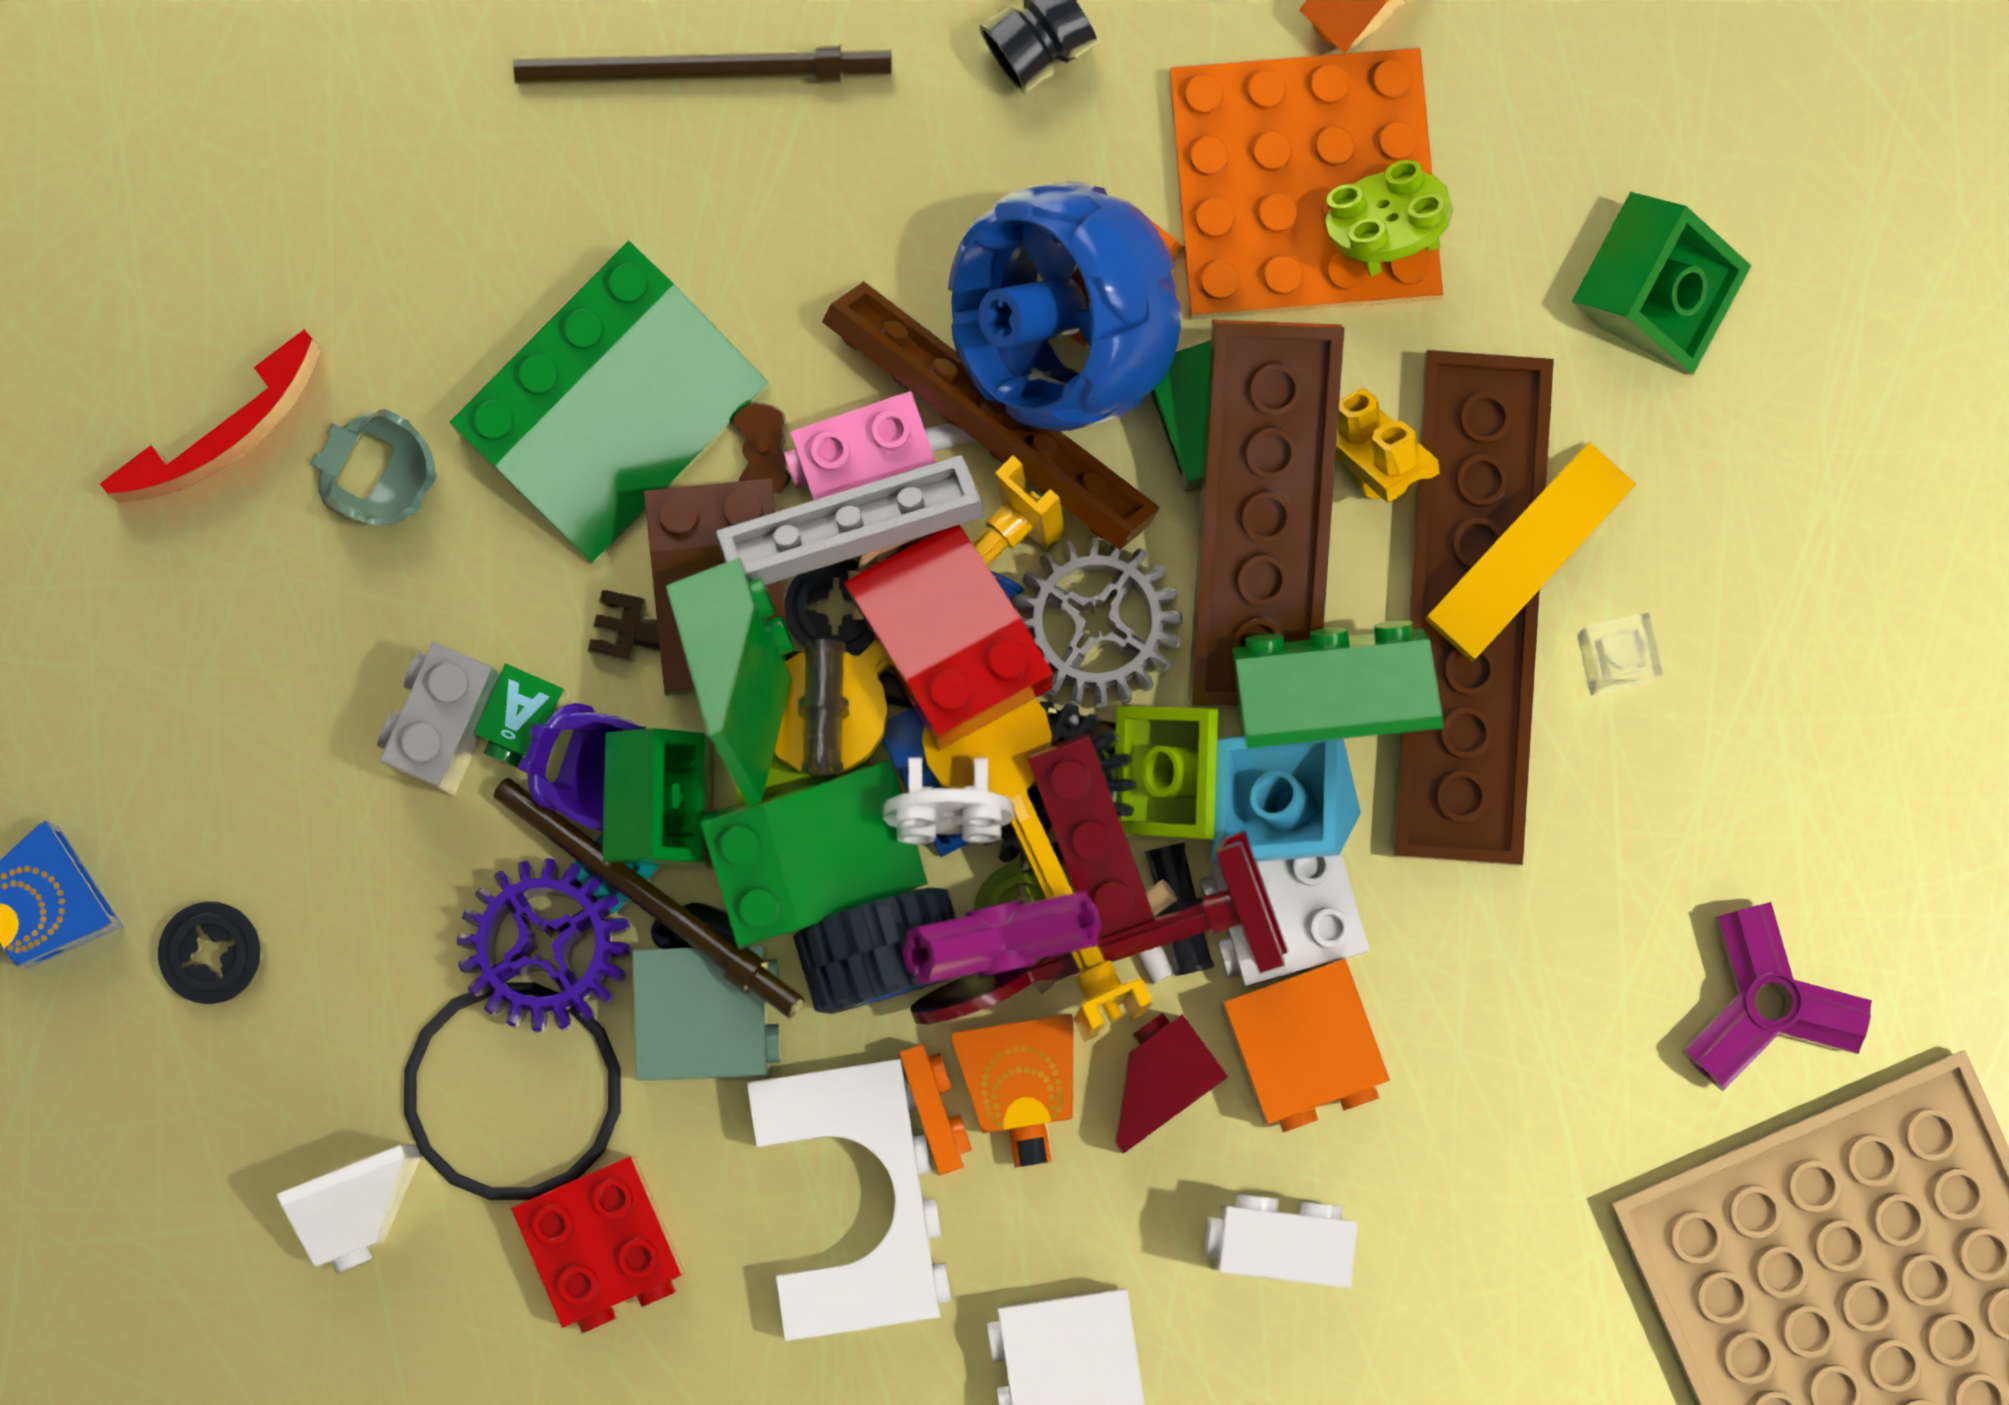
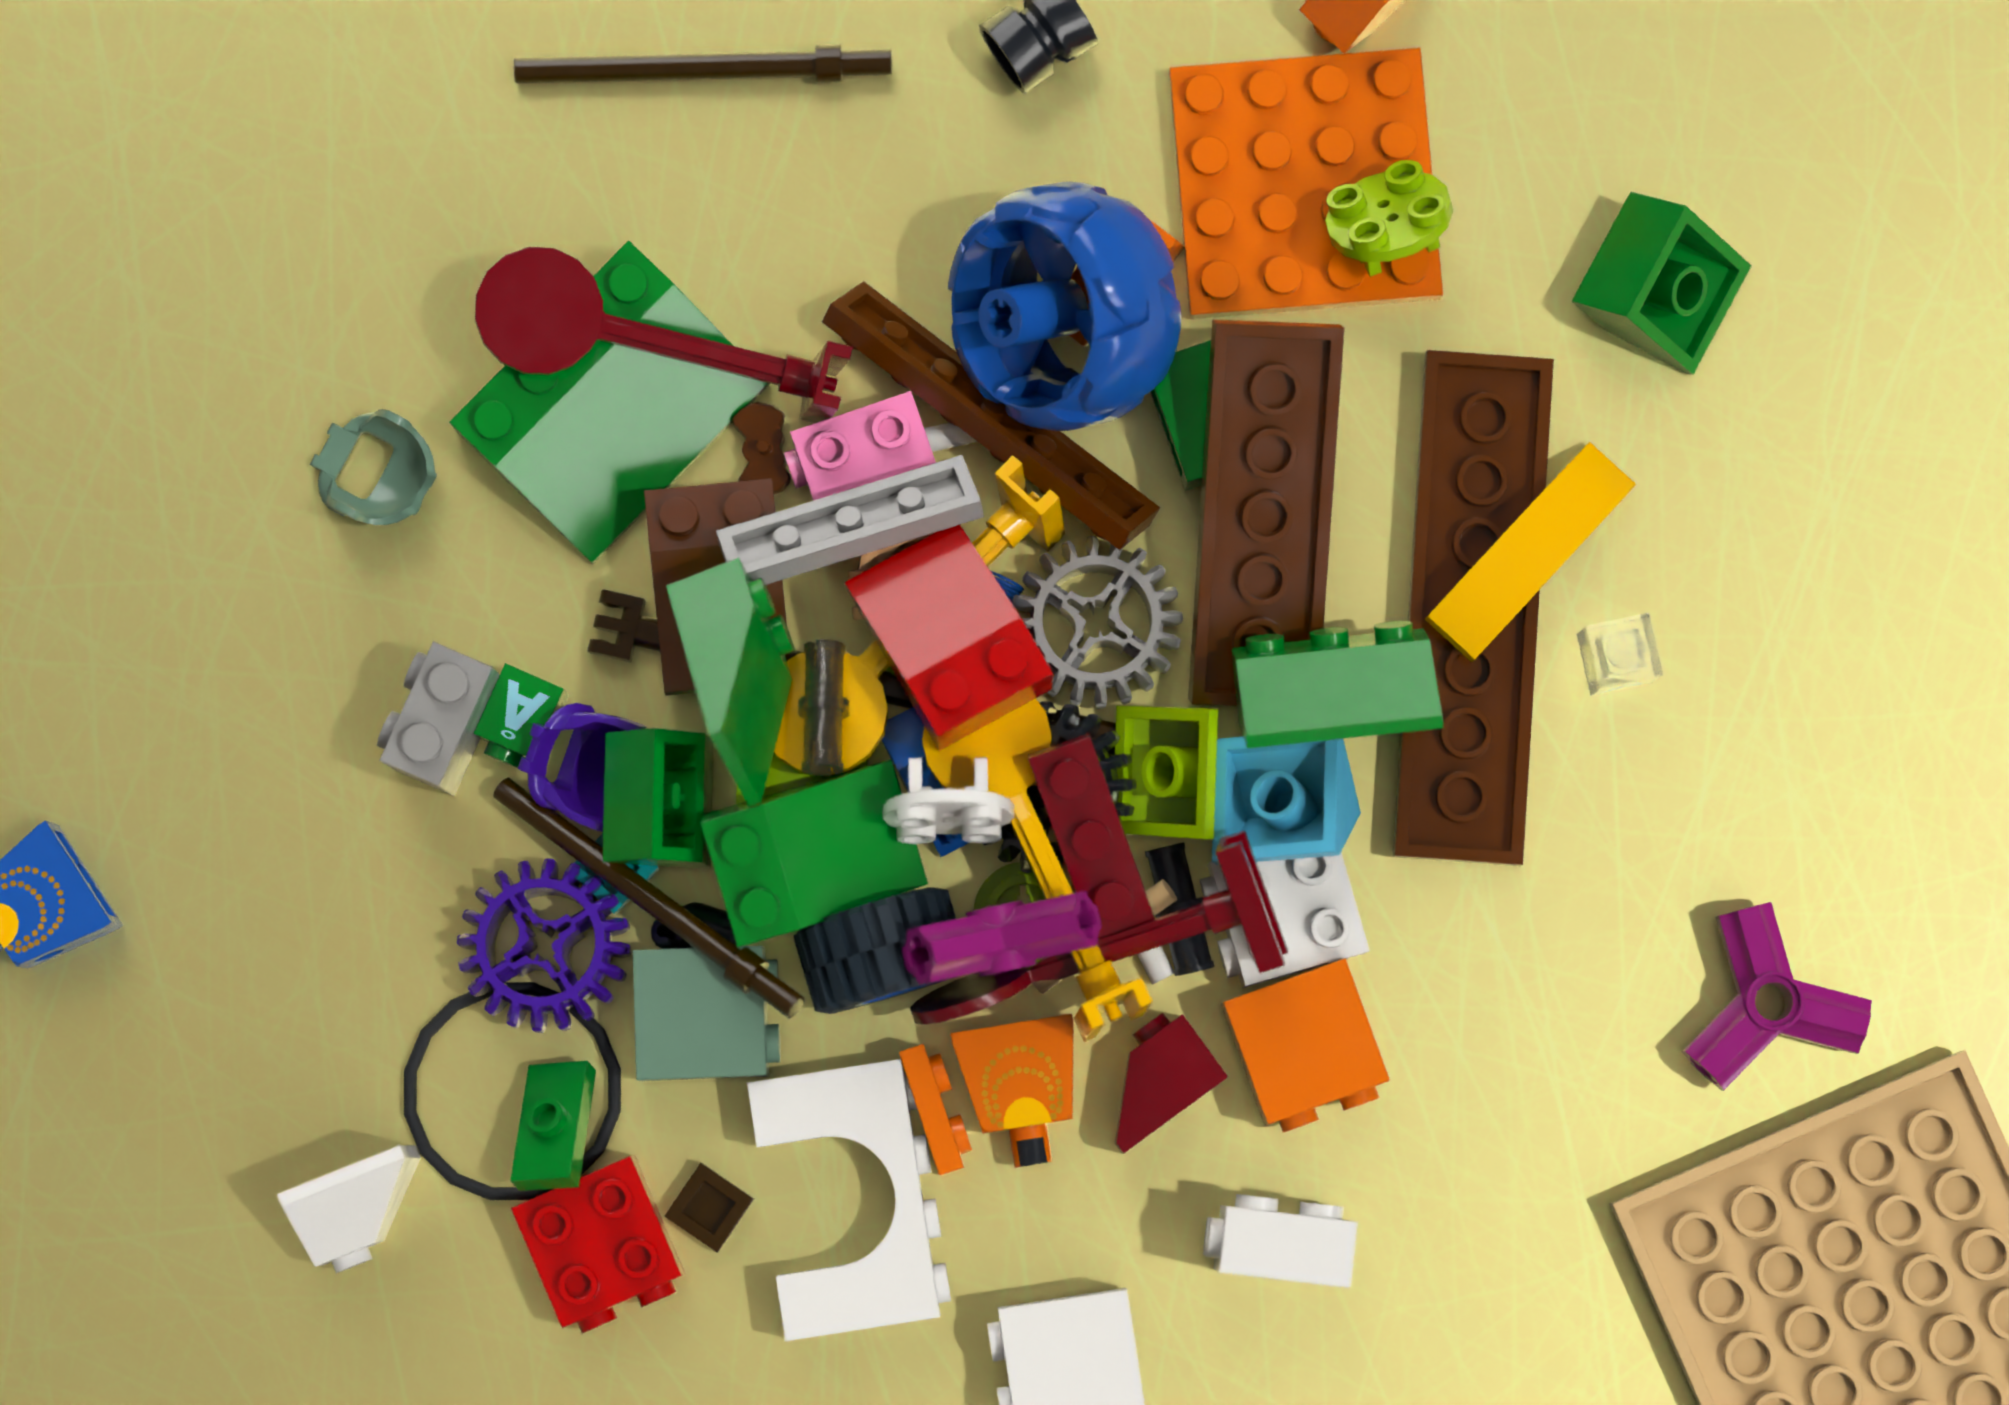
(152, 476): red slope -> none
(182, 942): black gear -> none
(546, 313): none -> dark red piece
(553, 1126): none -> green plate
(709, 1207): none -> dark brown tile
(815, 588): black gear -> none
(1379, 449): yellow hips -> none

